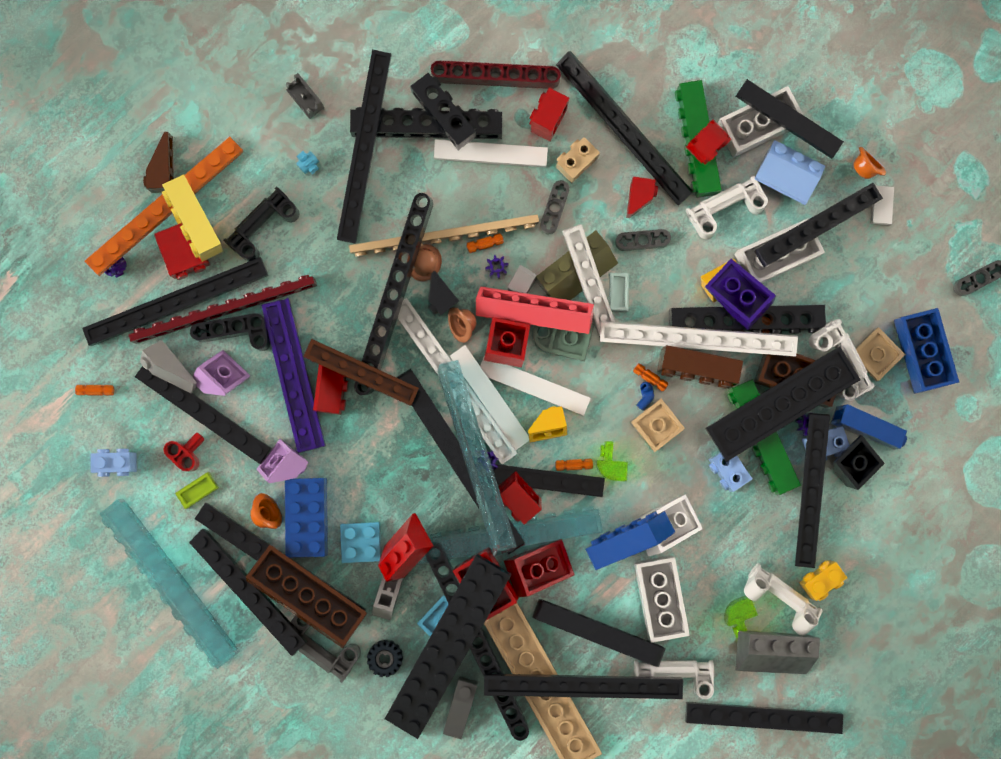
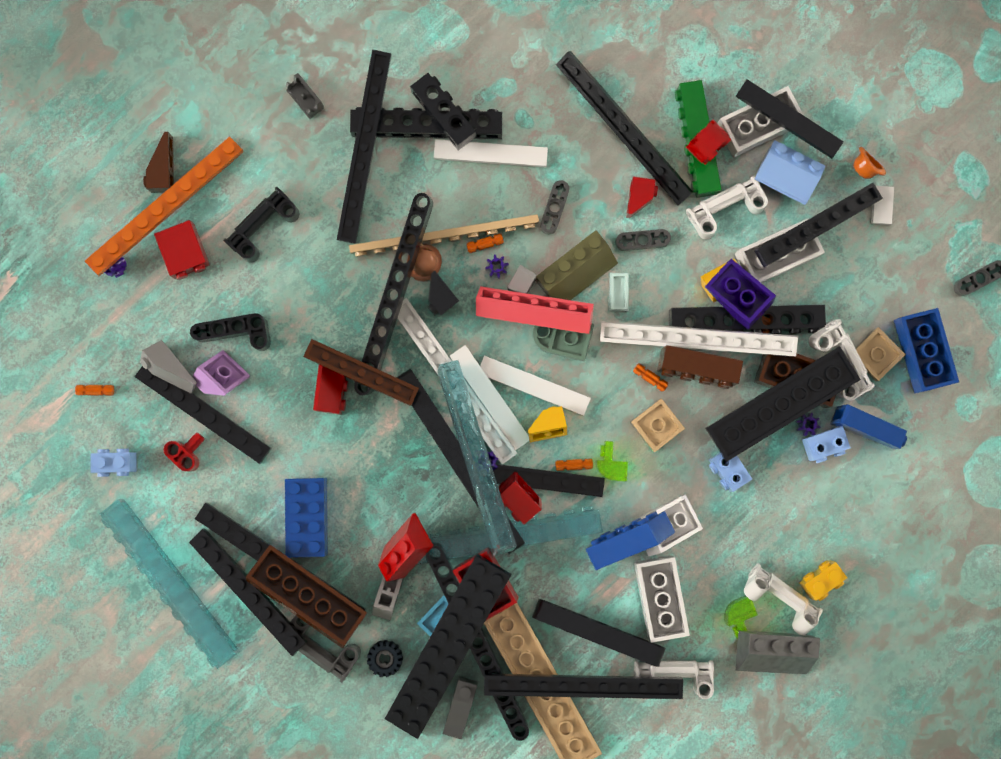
(175, 301): black plate -> none
(193, 219): light yellow brick -> none
(197, 490): lime tile -> none
(214, 311): dark red plate -> none
(265, 512): orange hat -> none
(282, 463): lavender slope -> none
(293, 375): dark purple plate -> none
(307, 162): medium azure gear -> none
(360, 542): medium azure plate -> none
(461, 323): nougat hat -> none
(504, 78): dark red beam -> none
(507, 342): red brick -> none
(539, 568): red slope -> none
(549, 114): red brick -> none
(577, 159): tan brick -> none
(588, 275): white tile -> none
(647, 395): blue arm -> none
(764, 717): black plate -> none
(769, 450): green brick -> none
(812, 490): black plate -> none
(857, 464): black slope -> none

